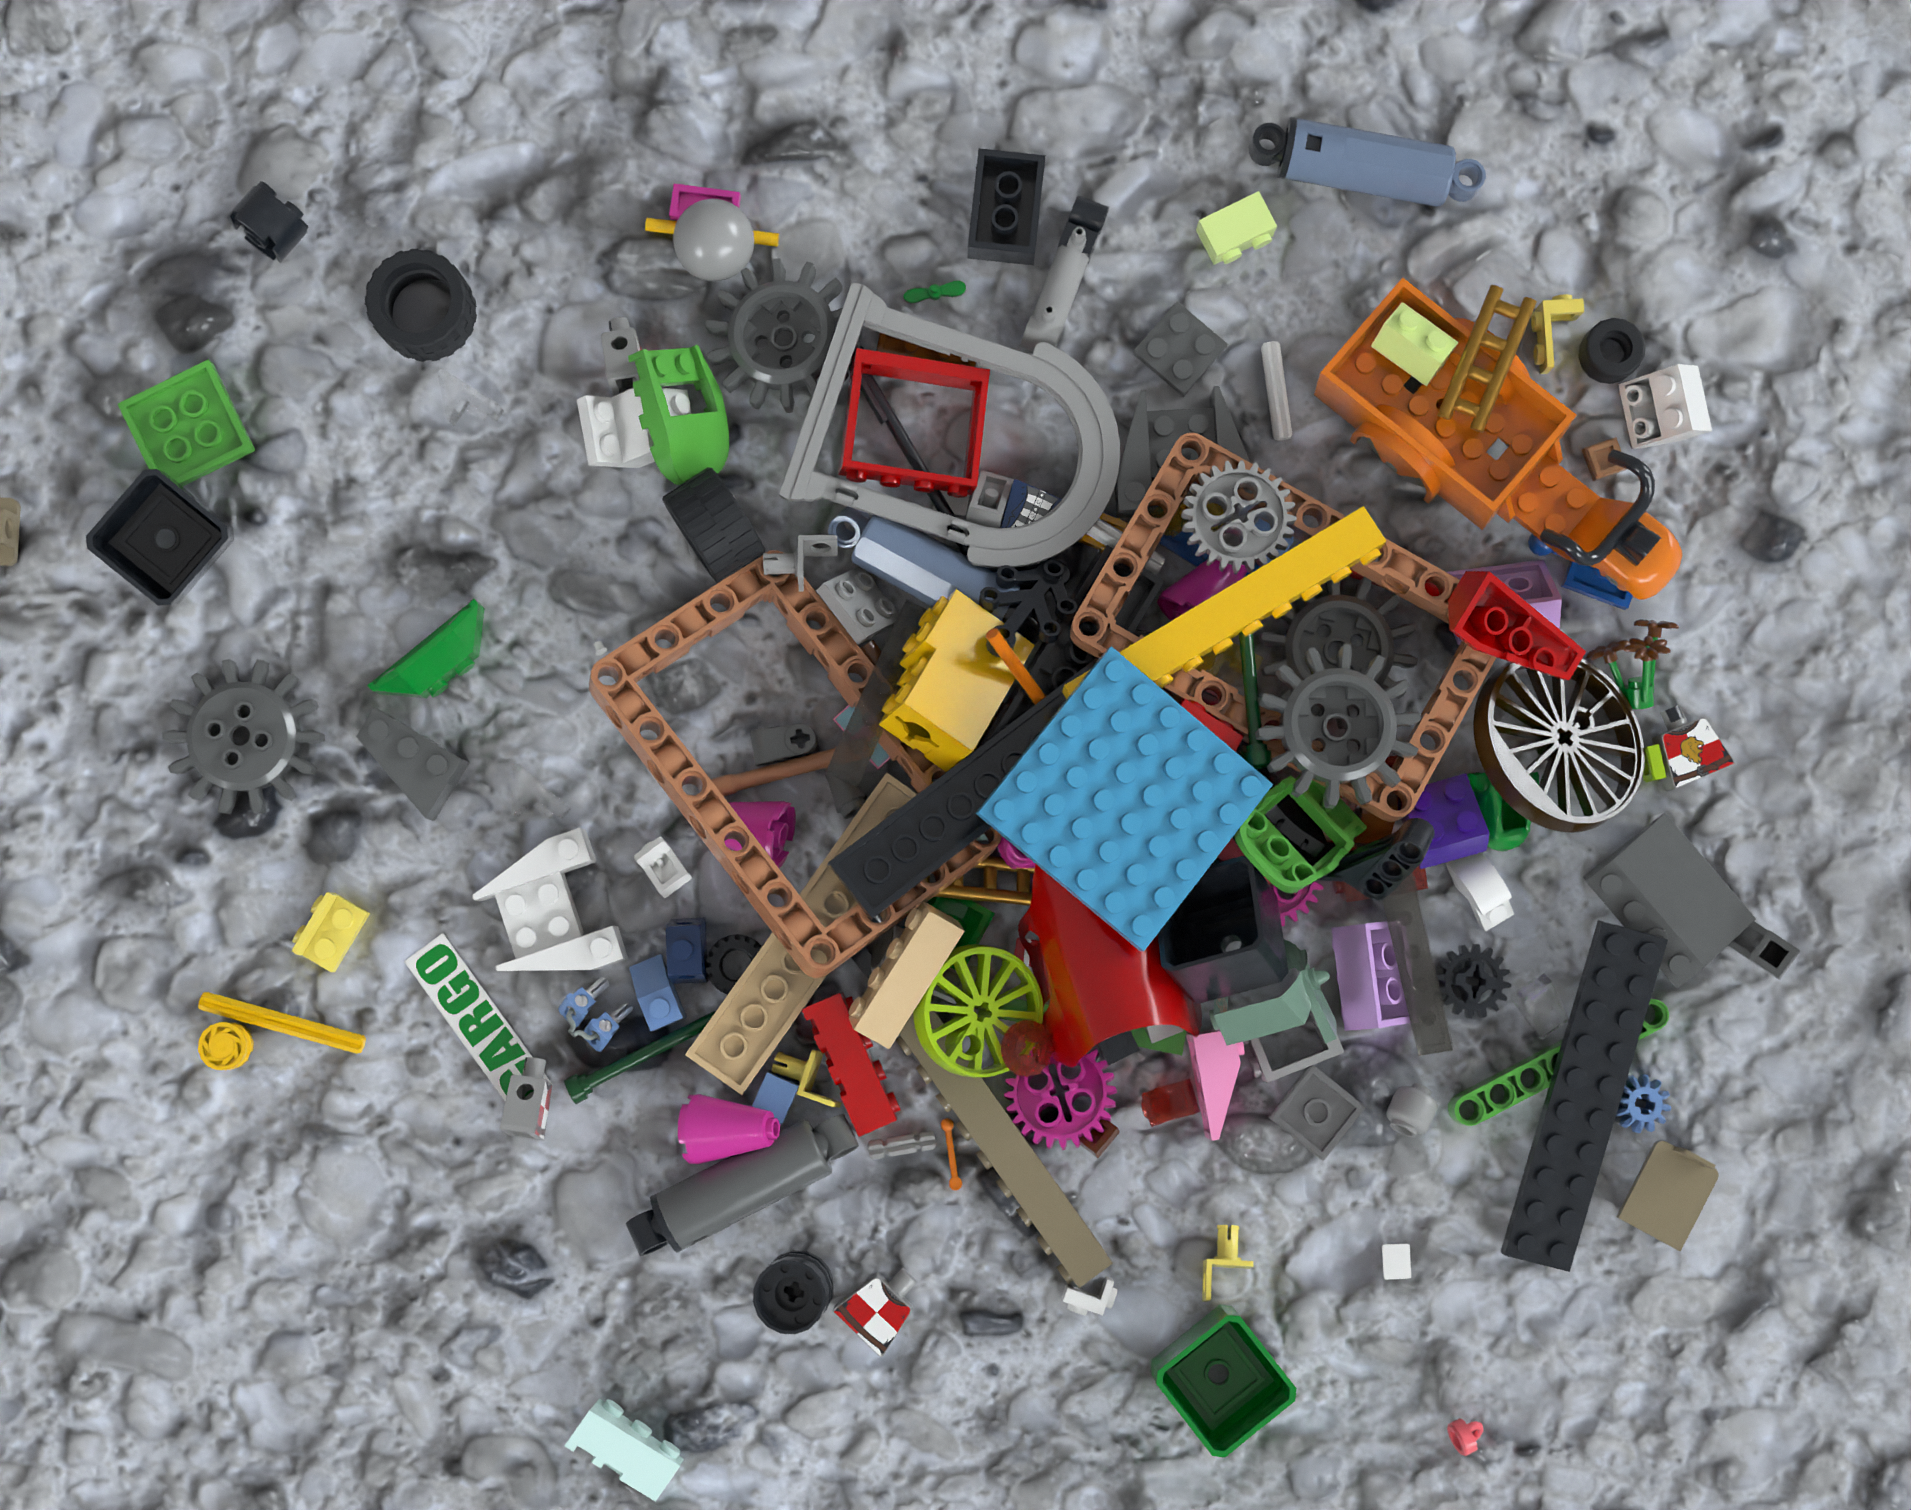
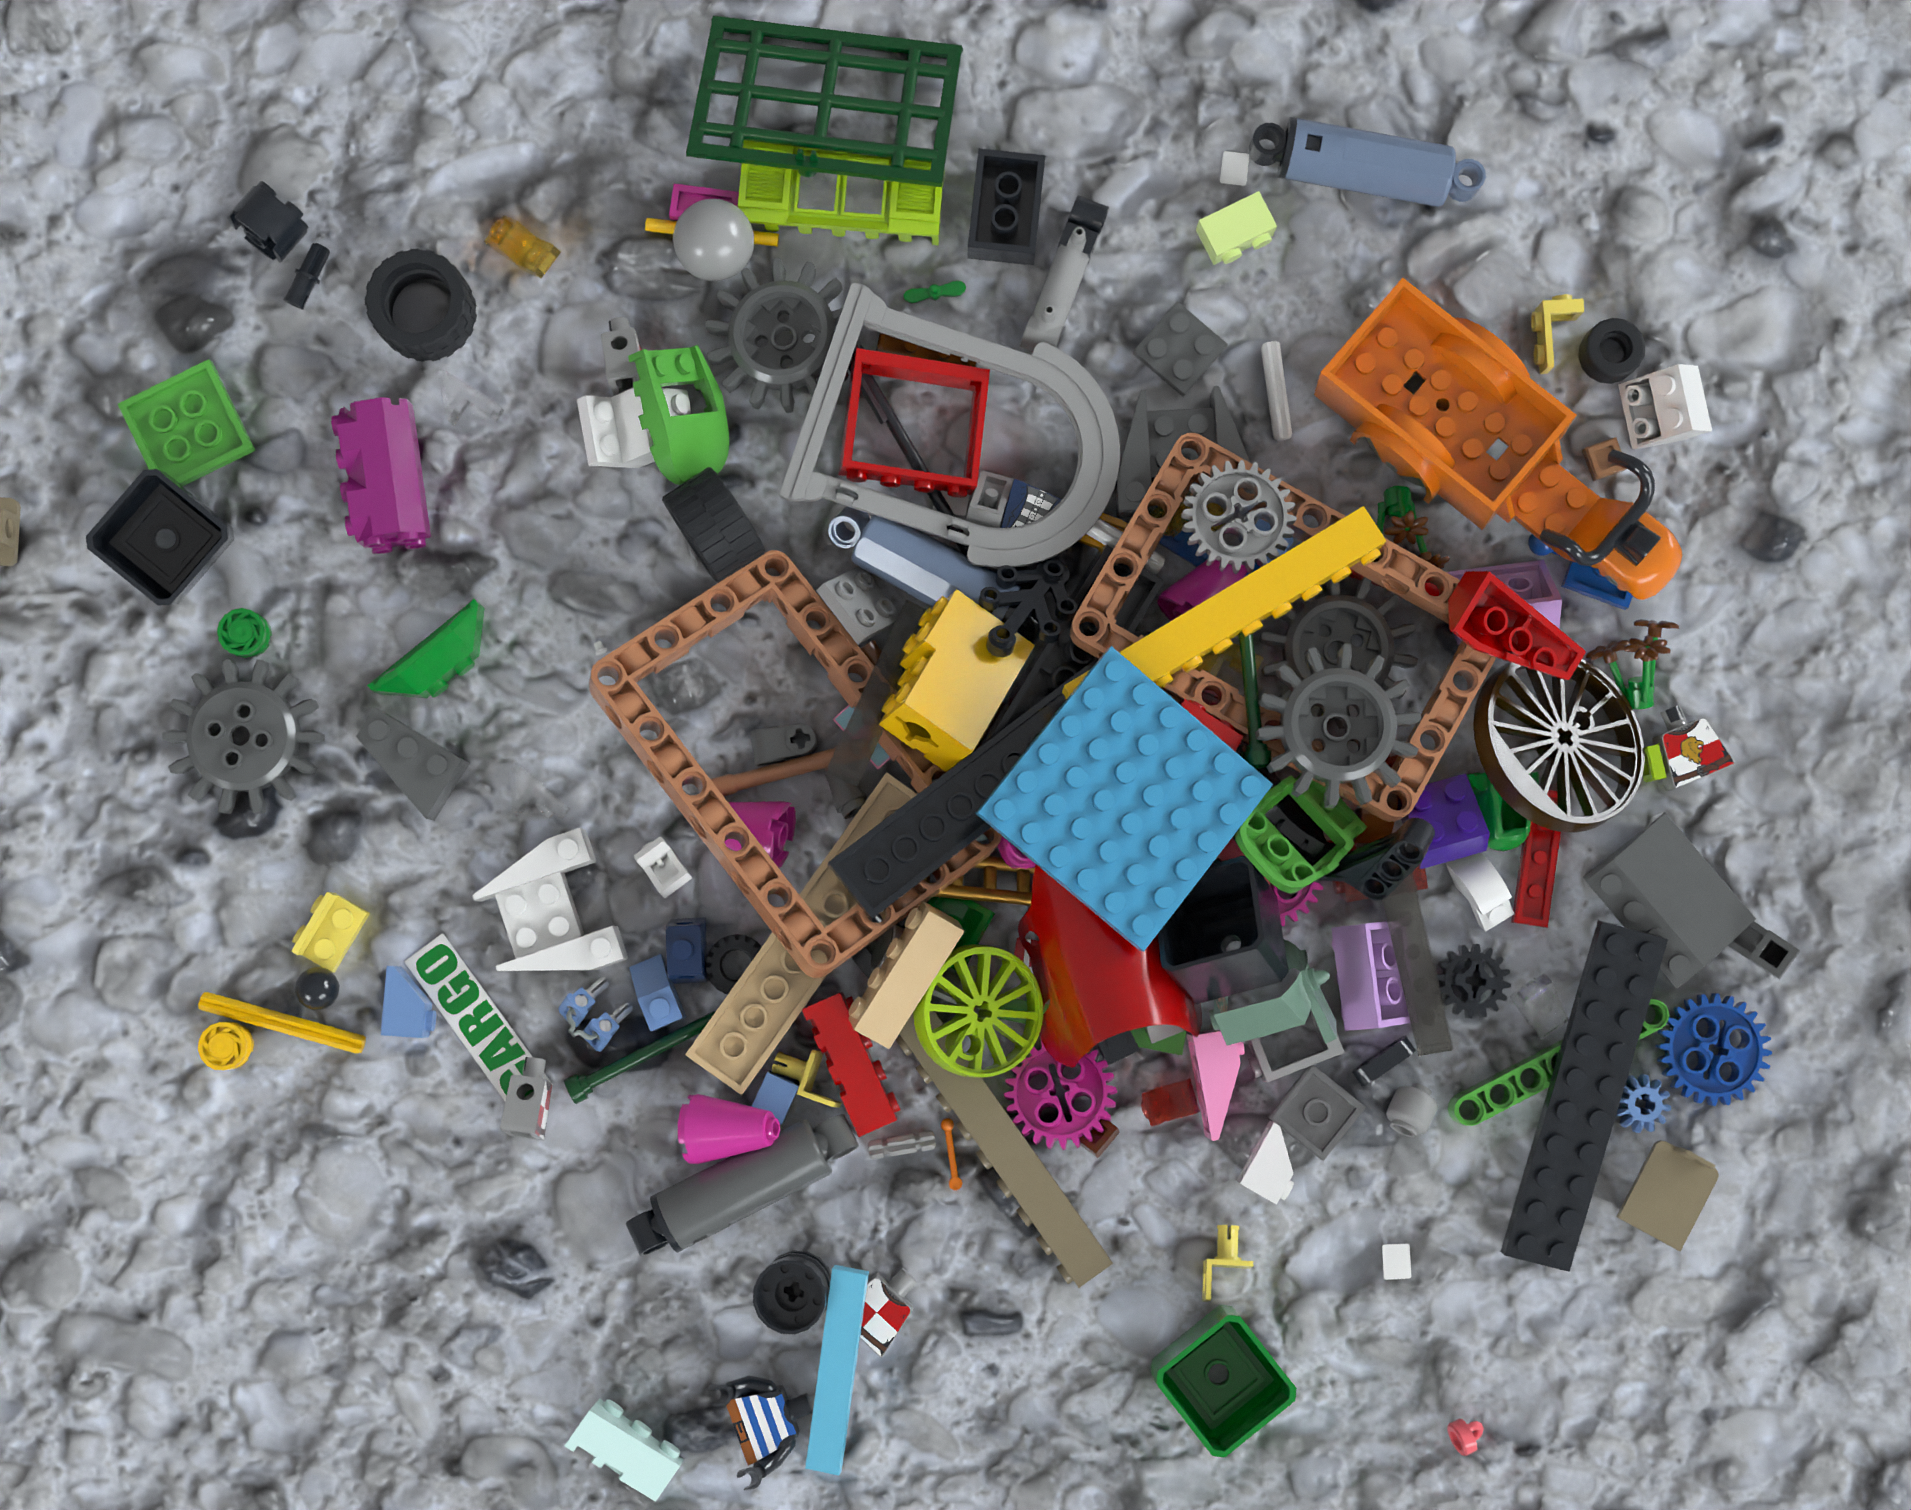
(244, 633): none -> green wheel
(307, 276): none -> black axle
(317, 988): none -> black piece
(383, 474): none -> magenta brick
(405, 1007): none -> medium blue slope
(521, 246): none -> clear yellow slope
(762, 1422): none -> torso
(794, 562): light grey bracket -> none
(825, 100): none -> dark green door
(837, 1369): none -> medium azure tile
(838, 201): none -> lime window
(1014, 1043): clear red gear -> none
(1015, 665): orange bar -> none
(1084, 1301): white bracket -> none
(1234, 168): none -> white sticker
(1269, 1166): none -> white slope
(1384, 1060): none -> black beam
(1402, 513): none -> plant
(1414, 344): yellowish green brick -> none
(1506, 347): pearl gold bar -> none
(1536, 875): none -> red tile
(1744, 1059): none -> blue gear

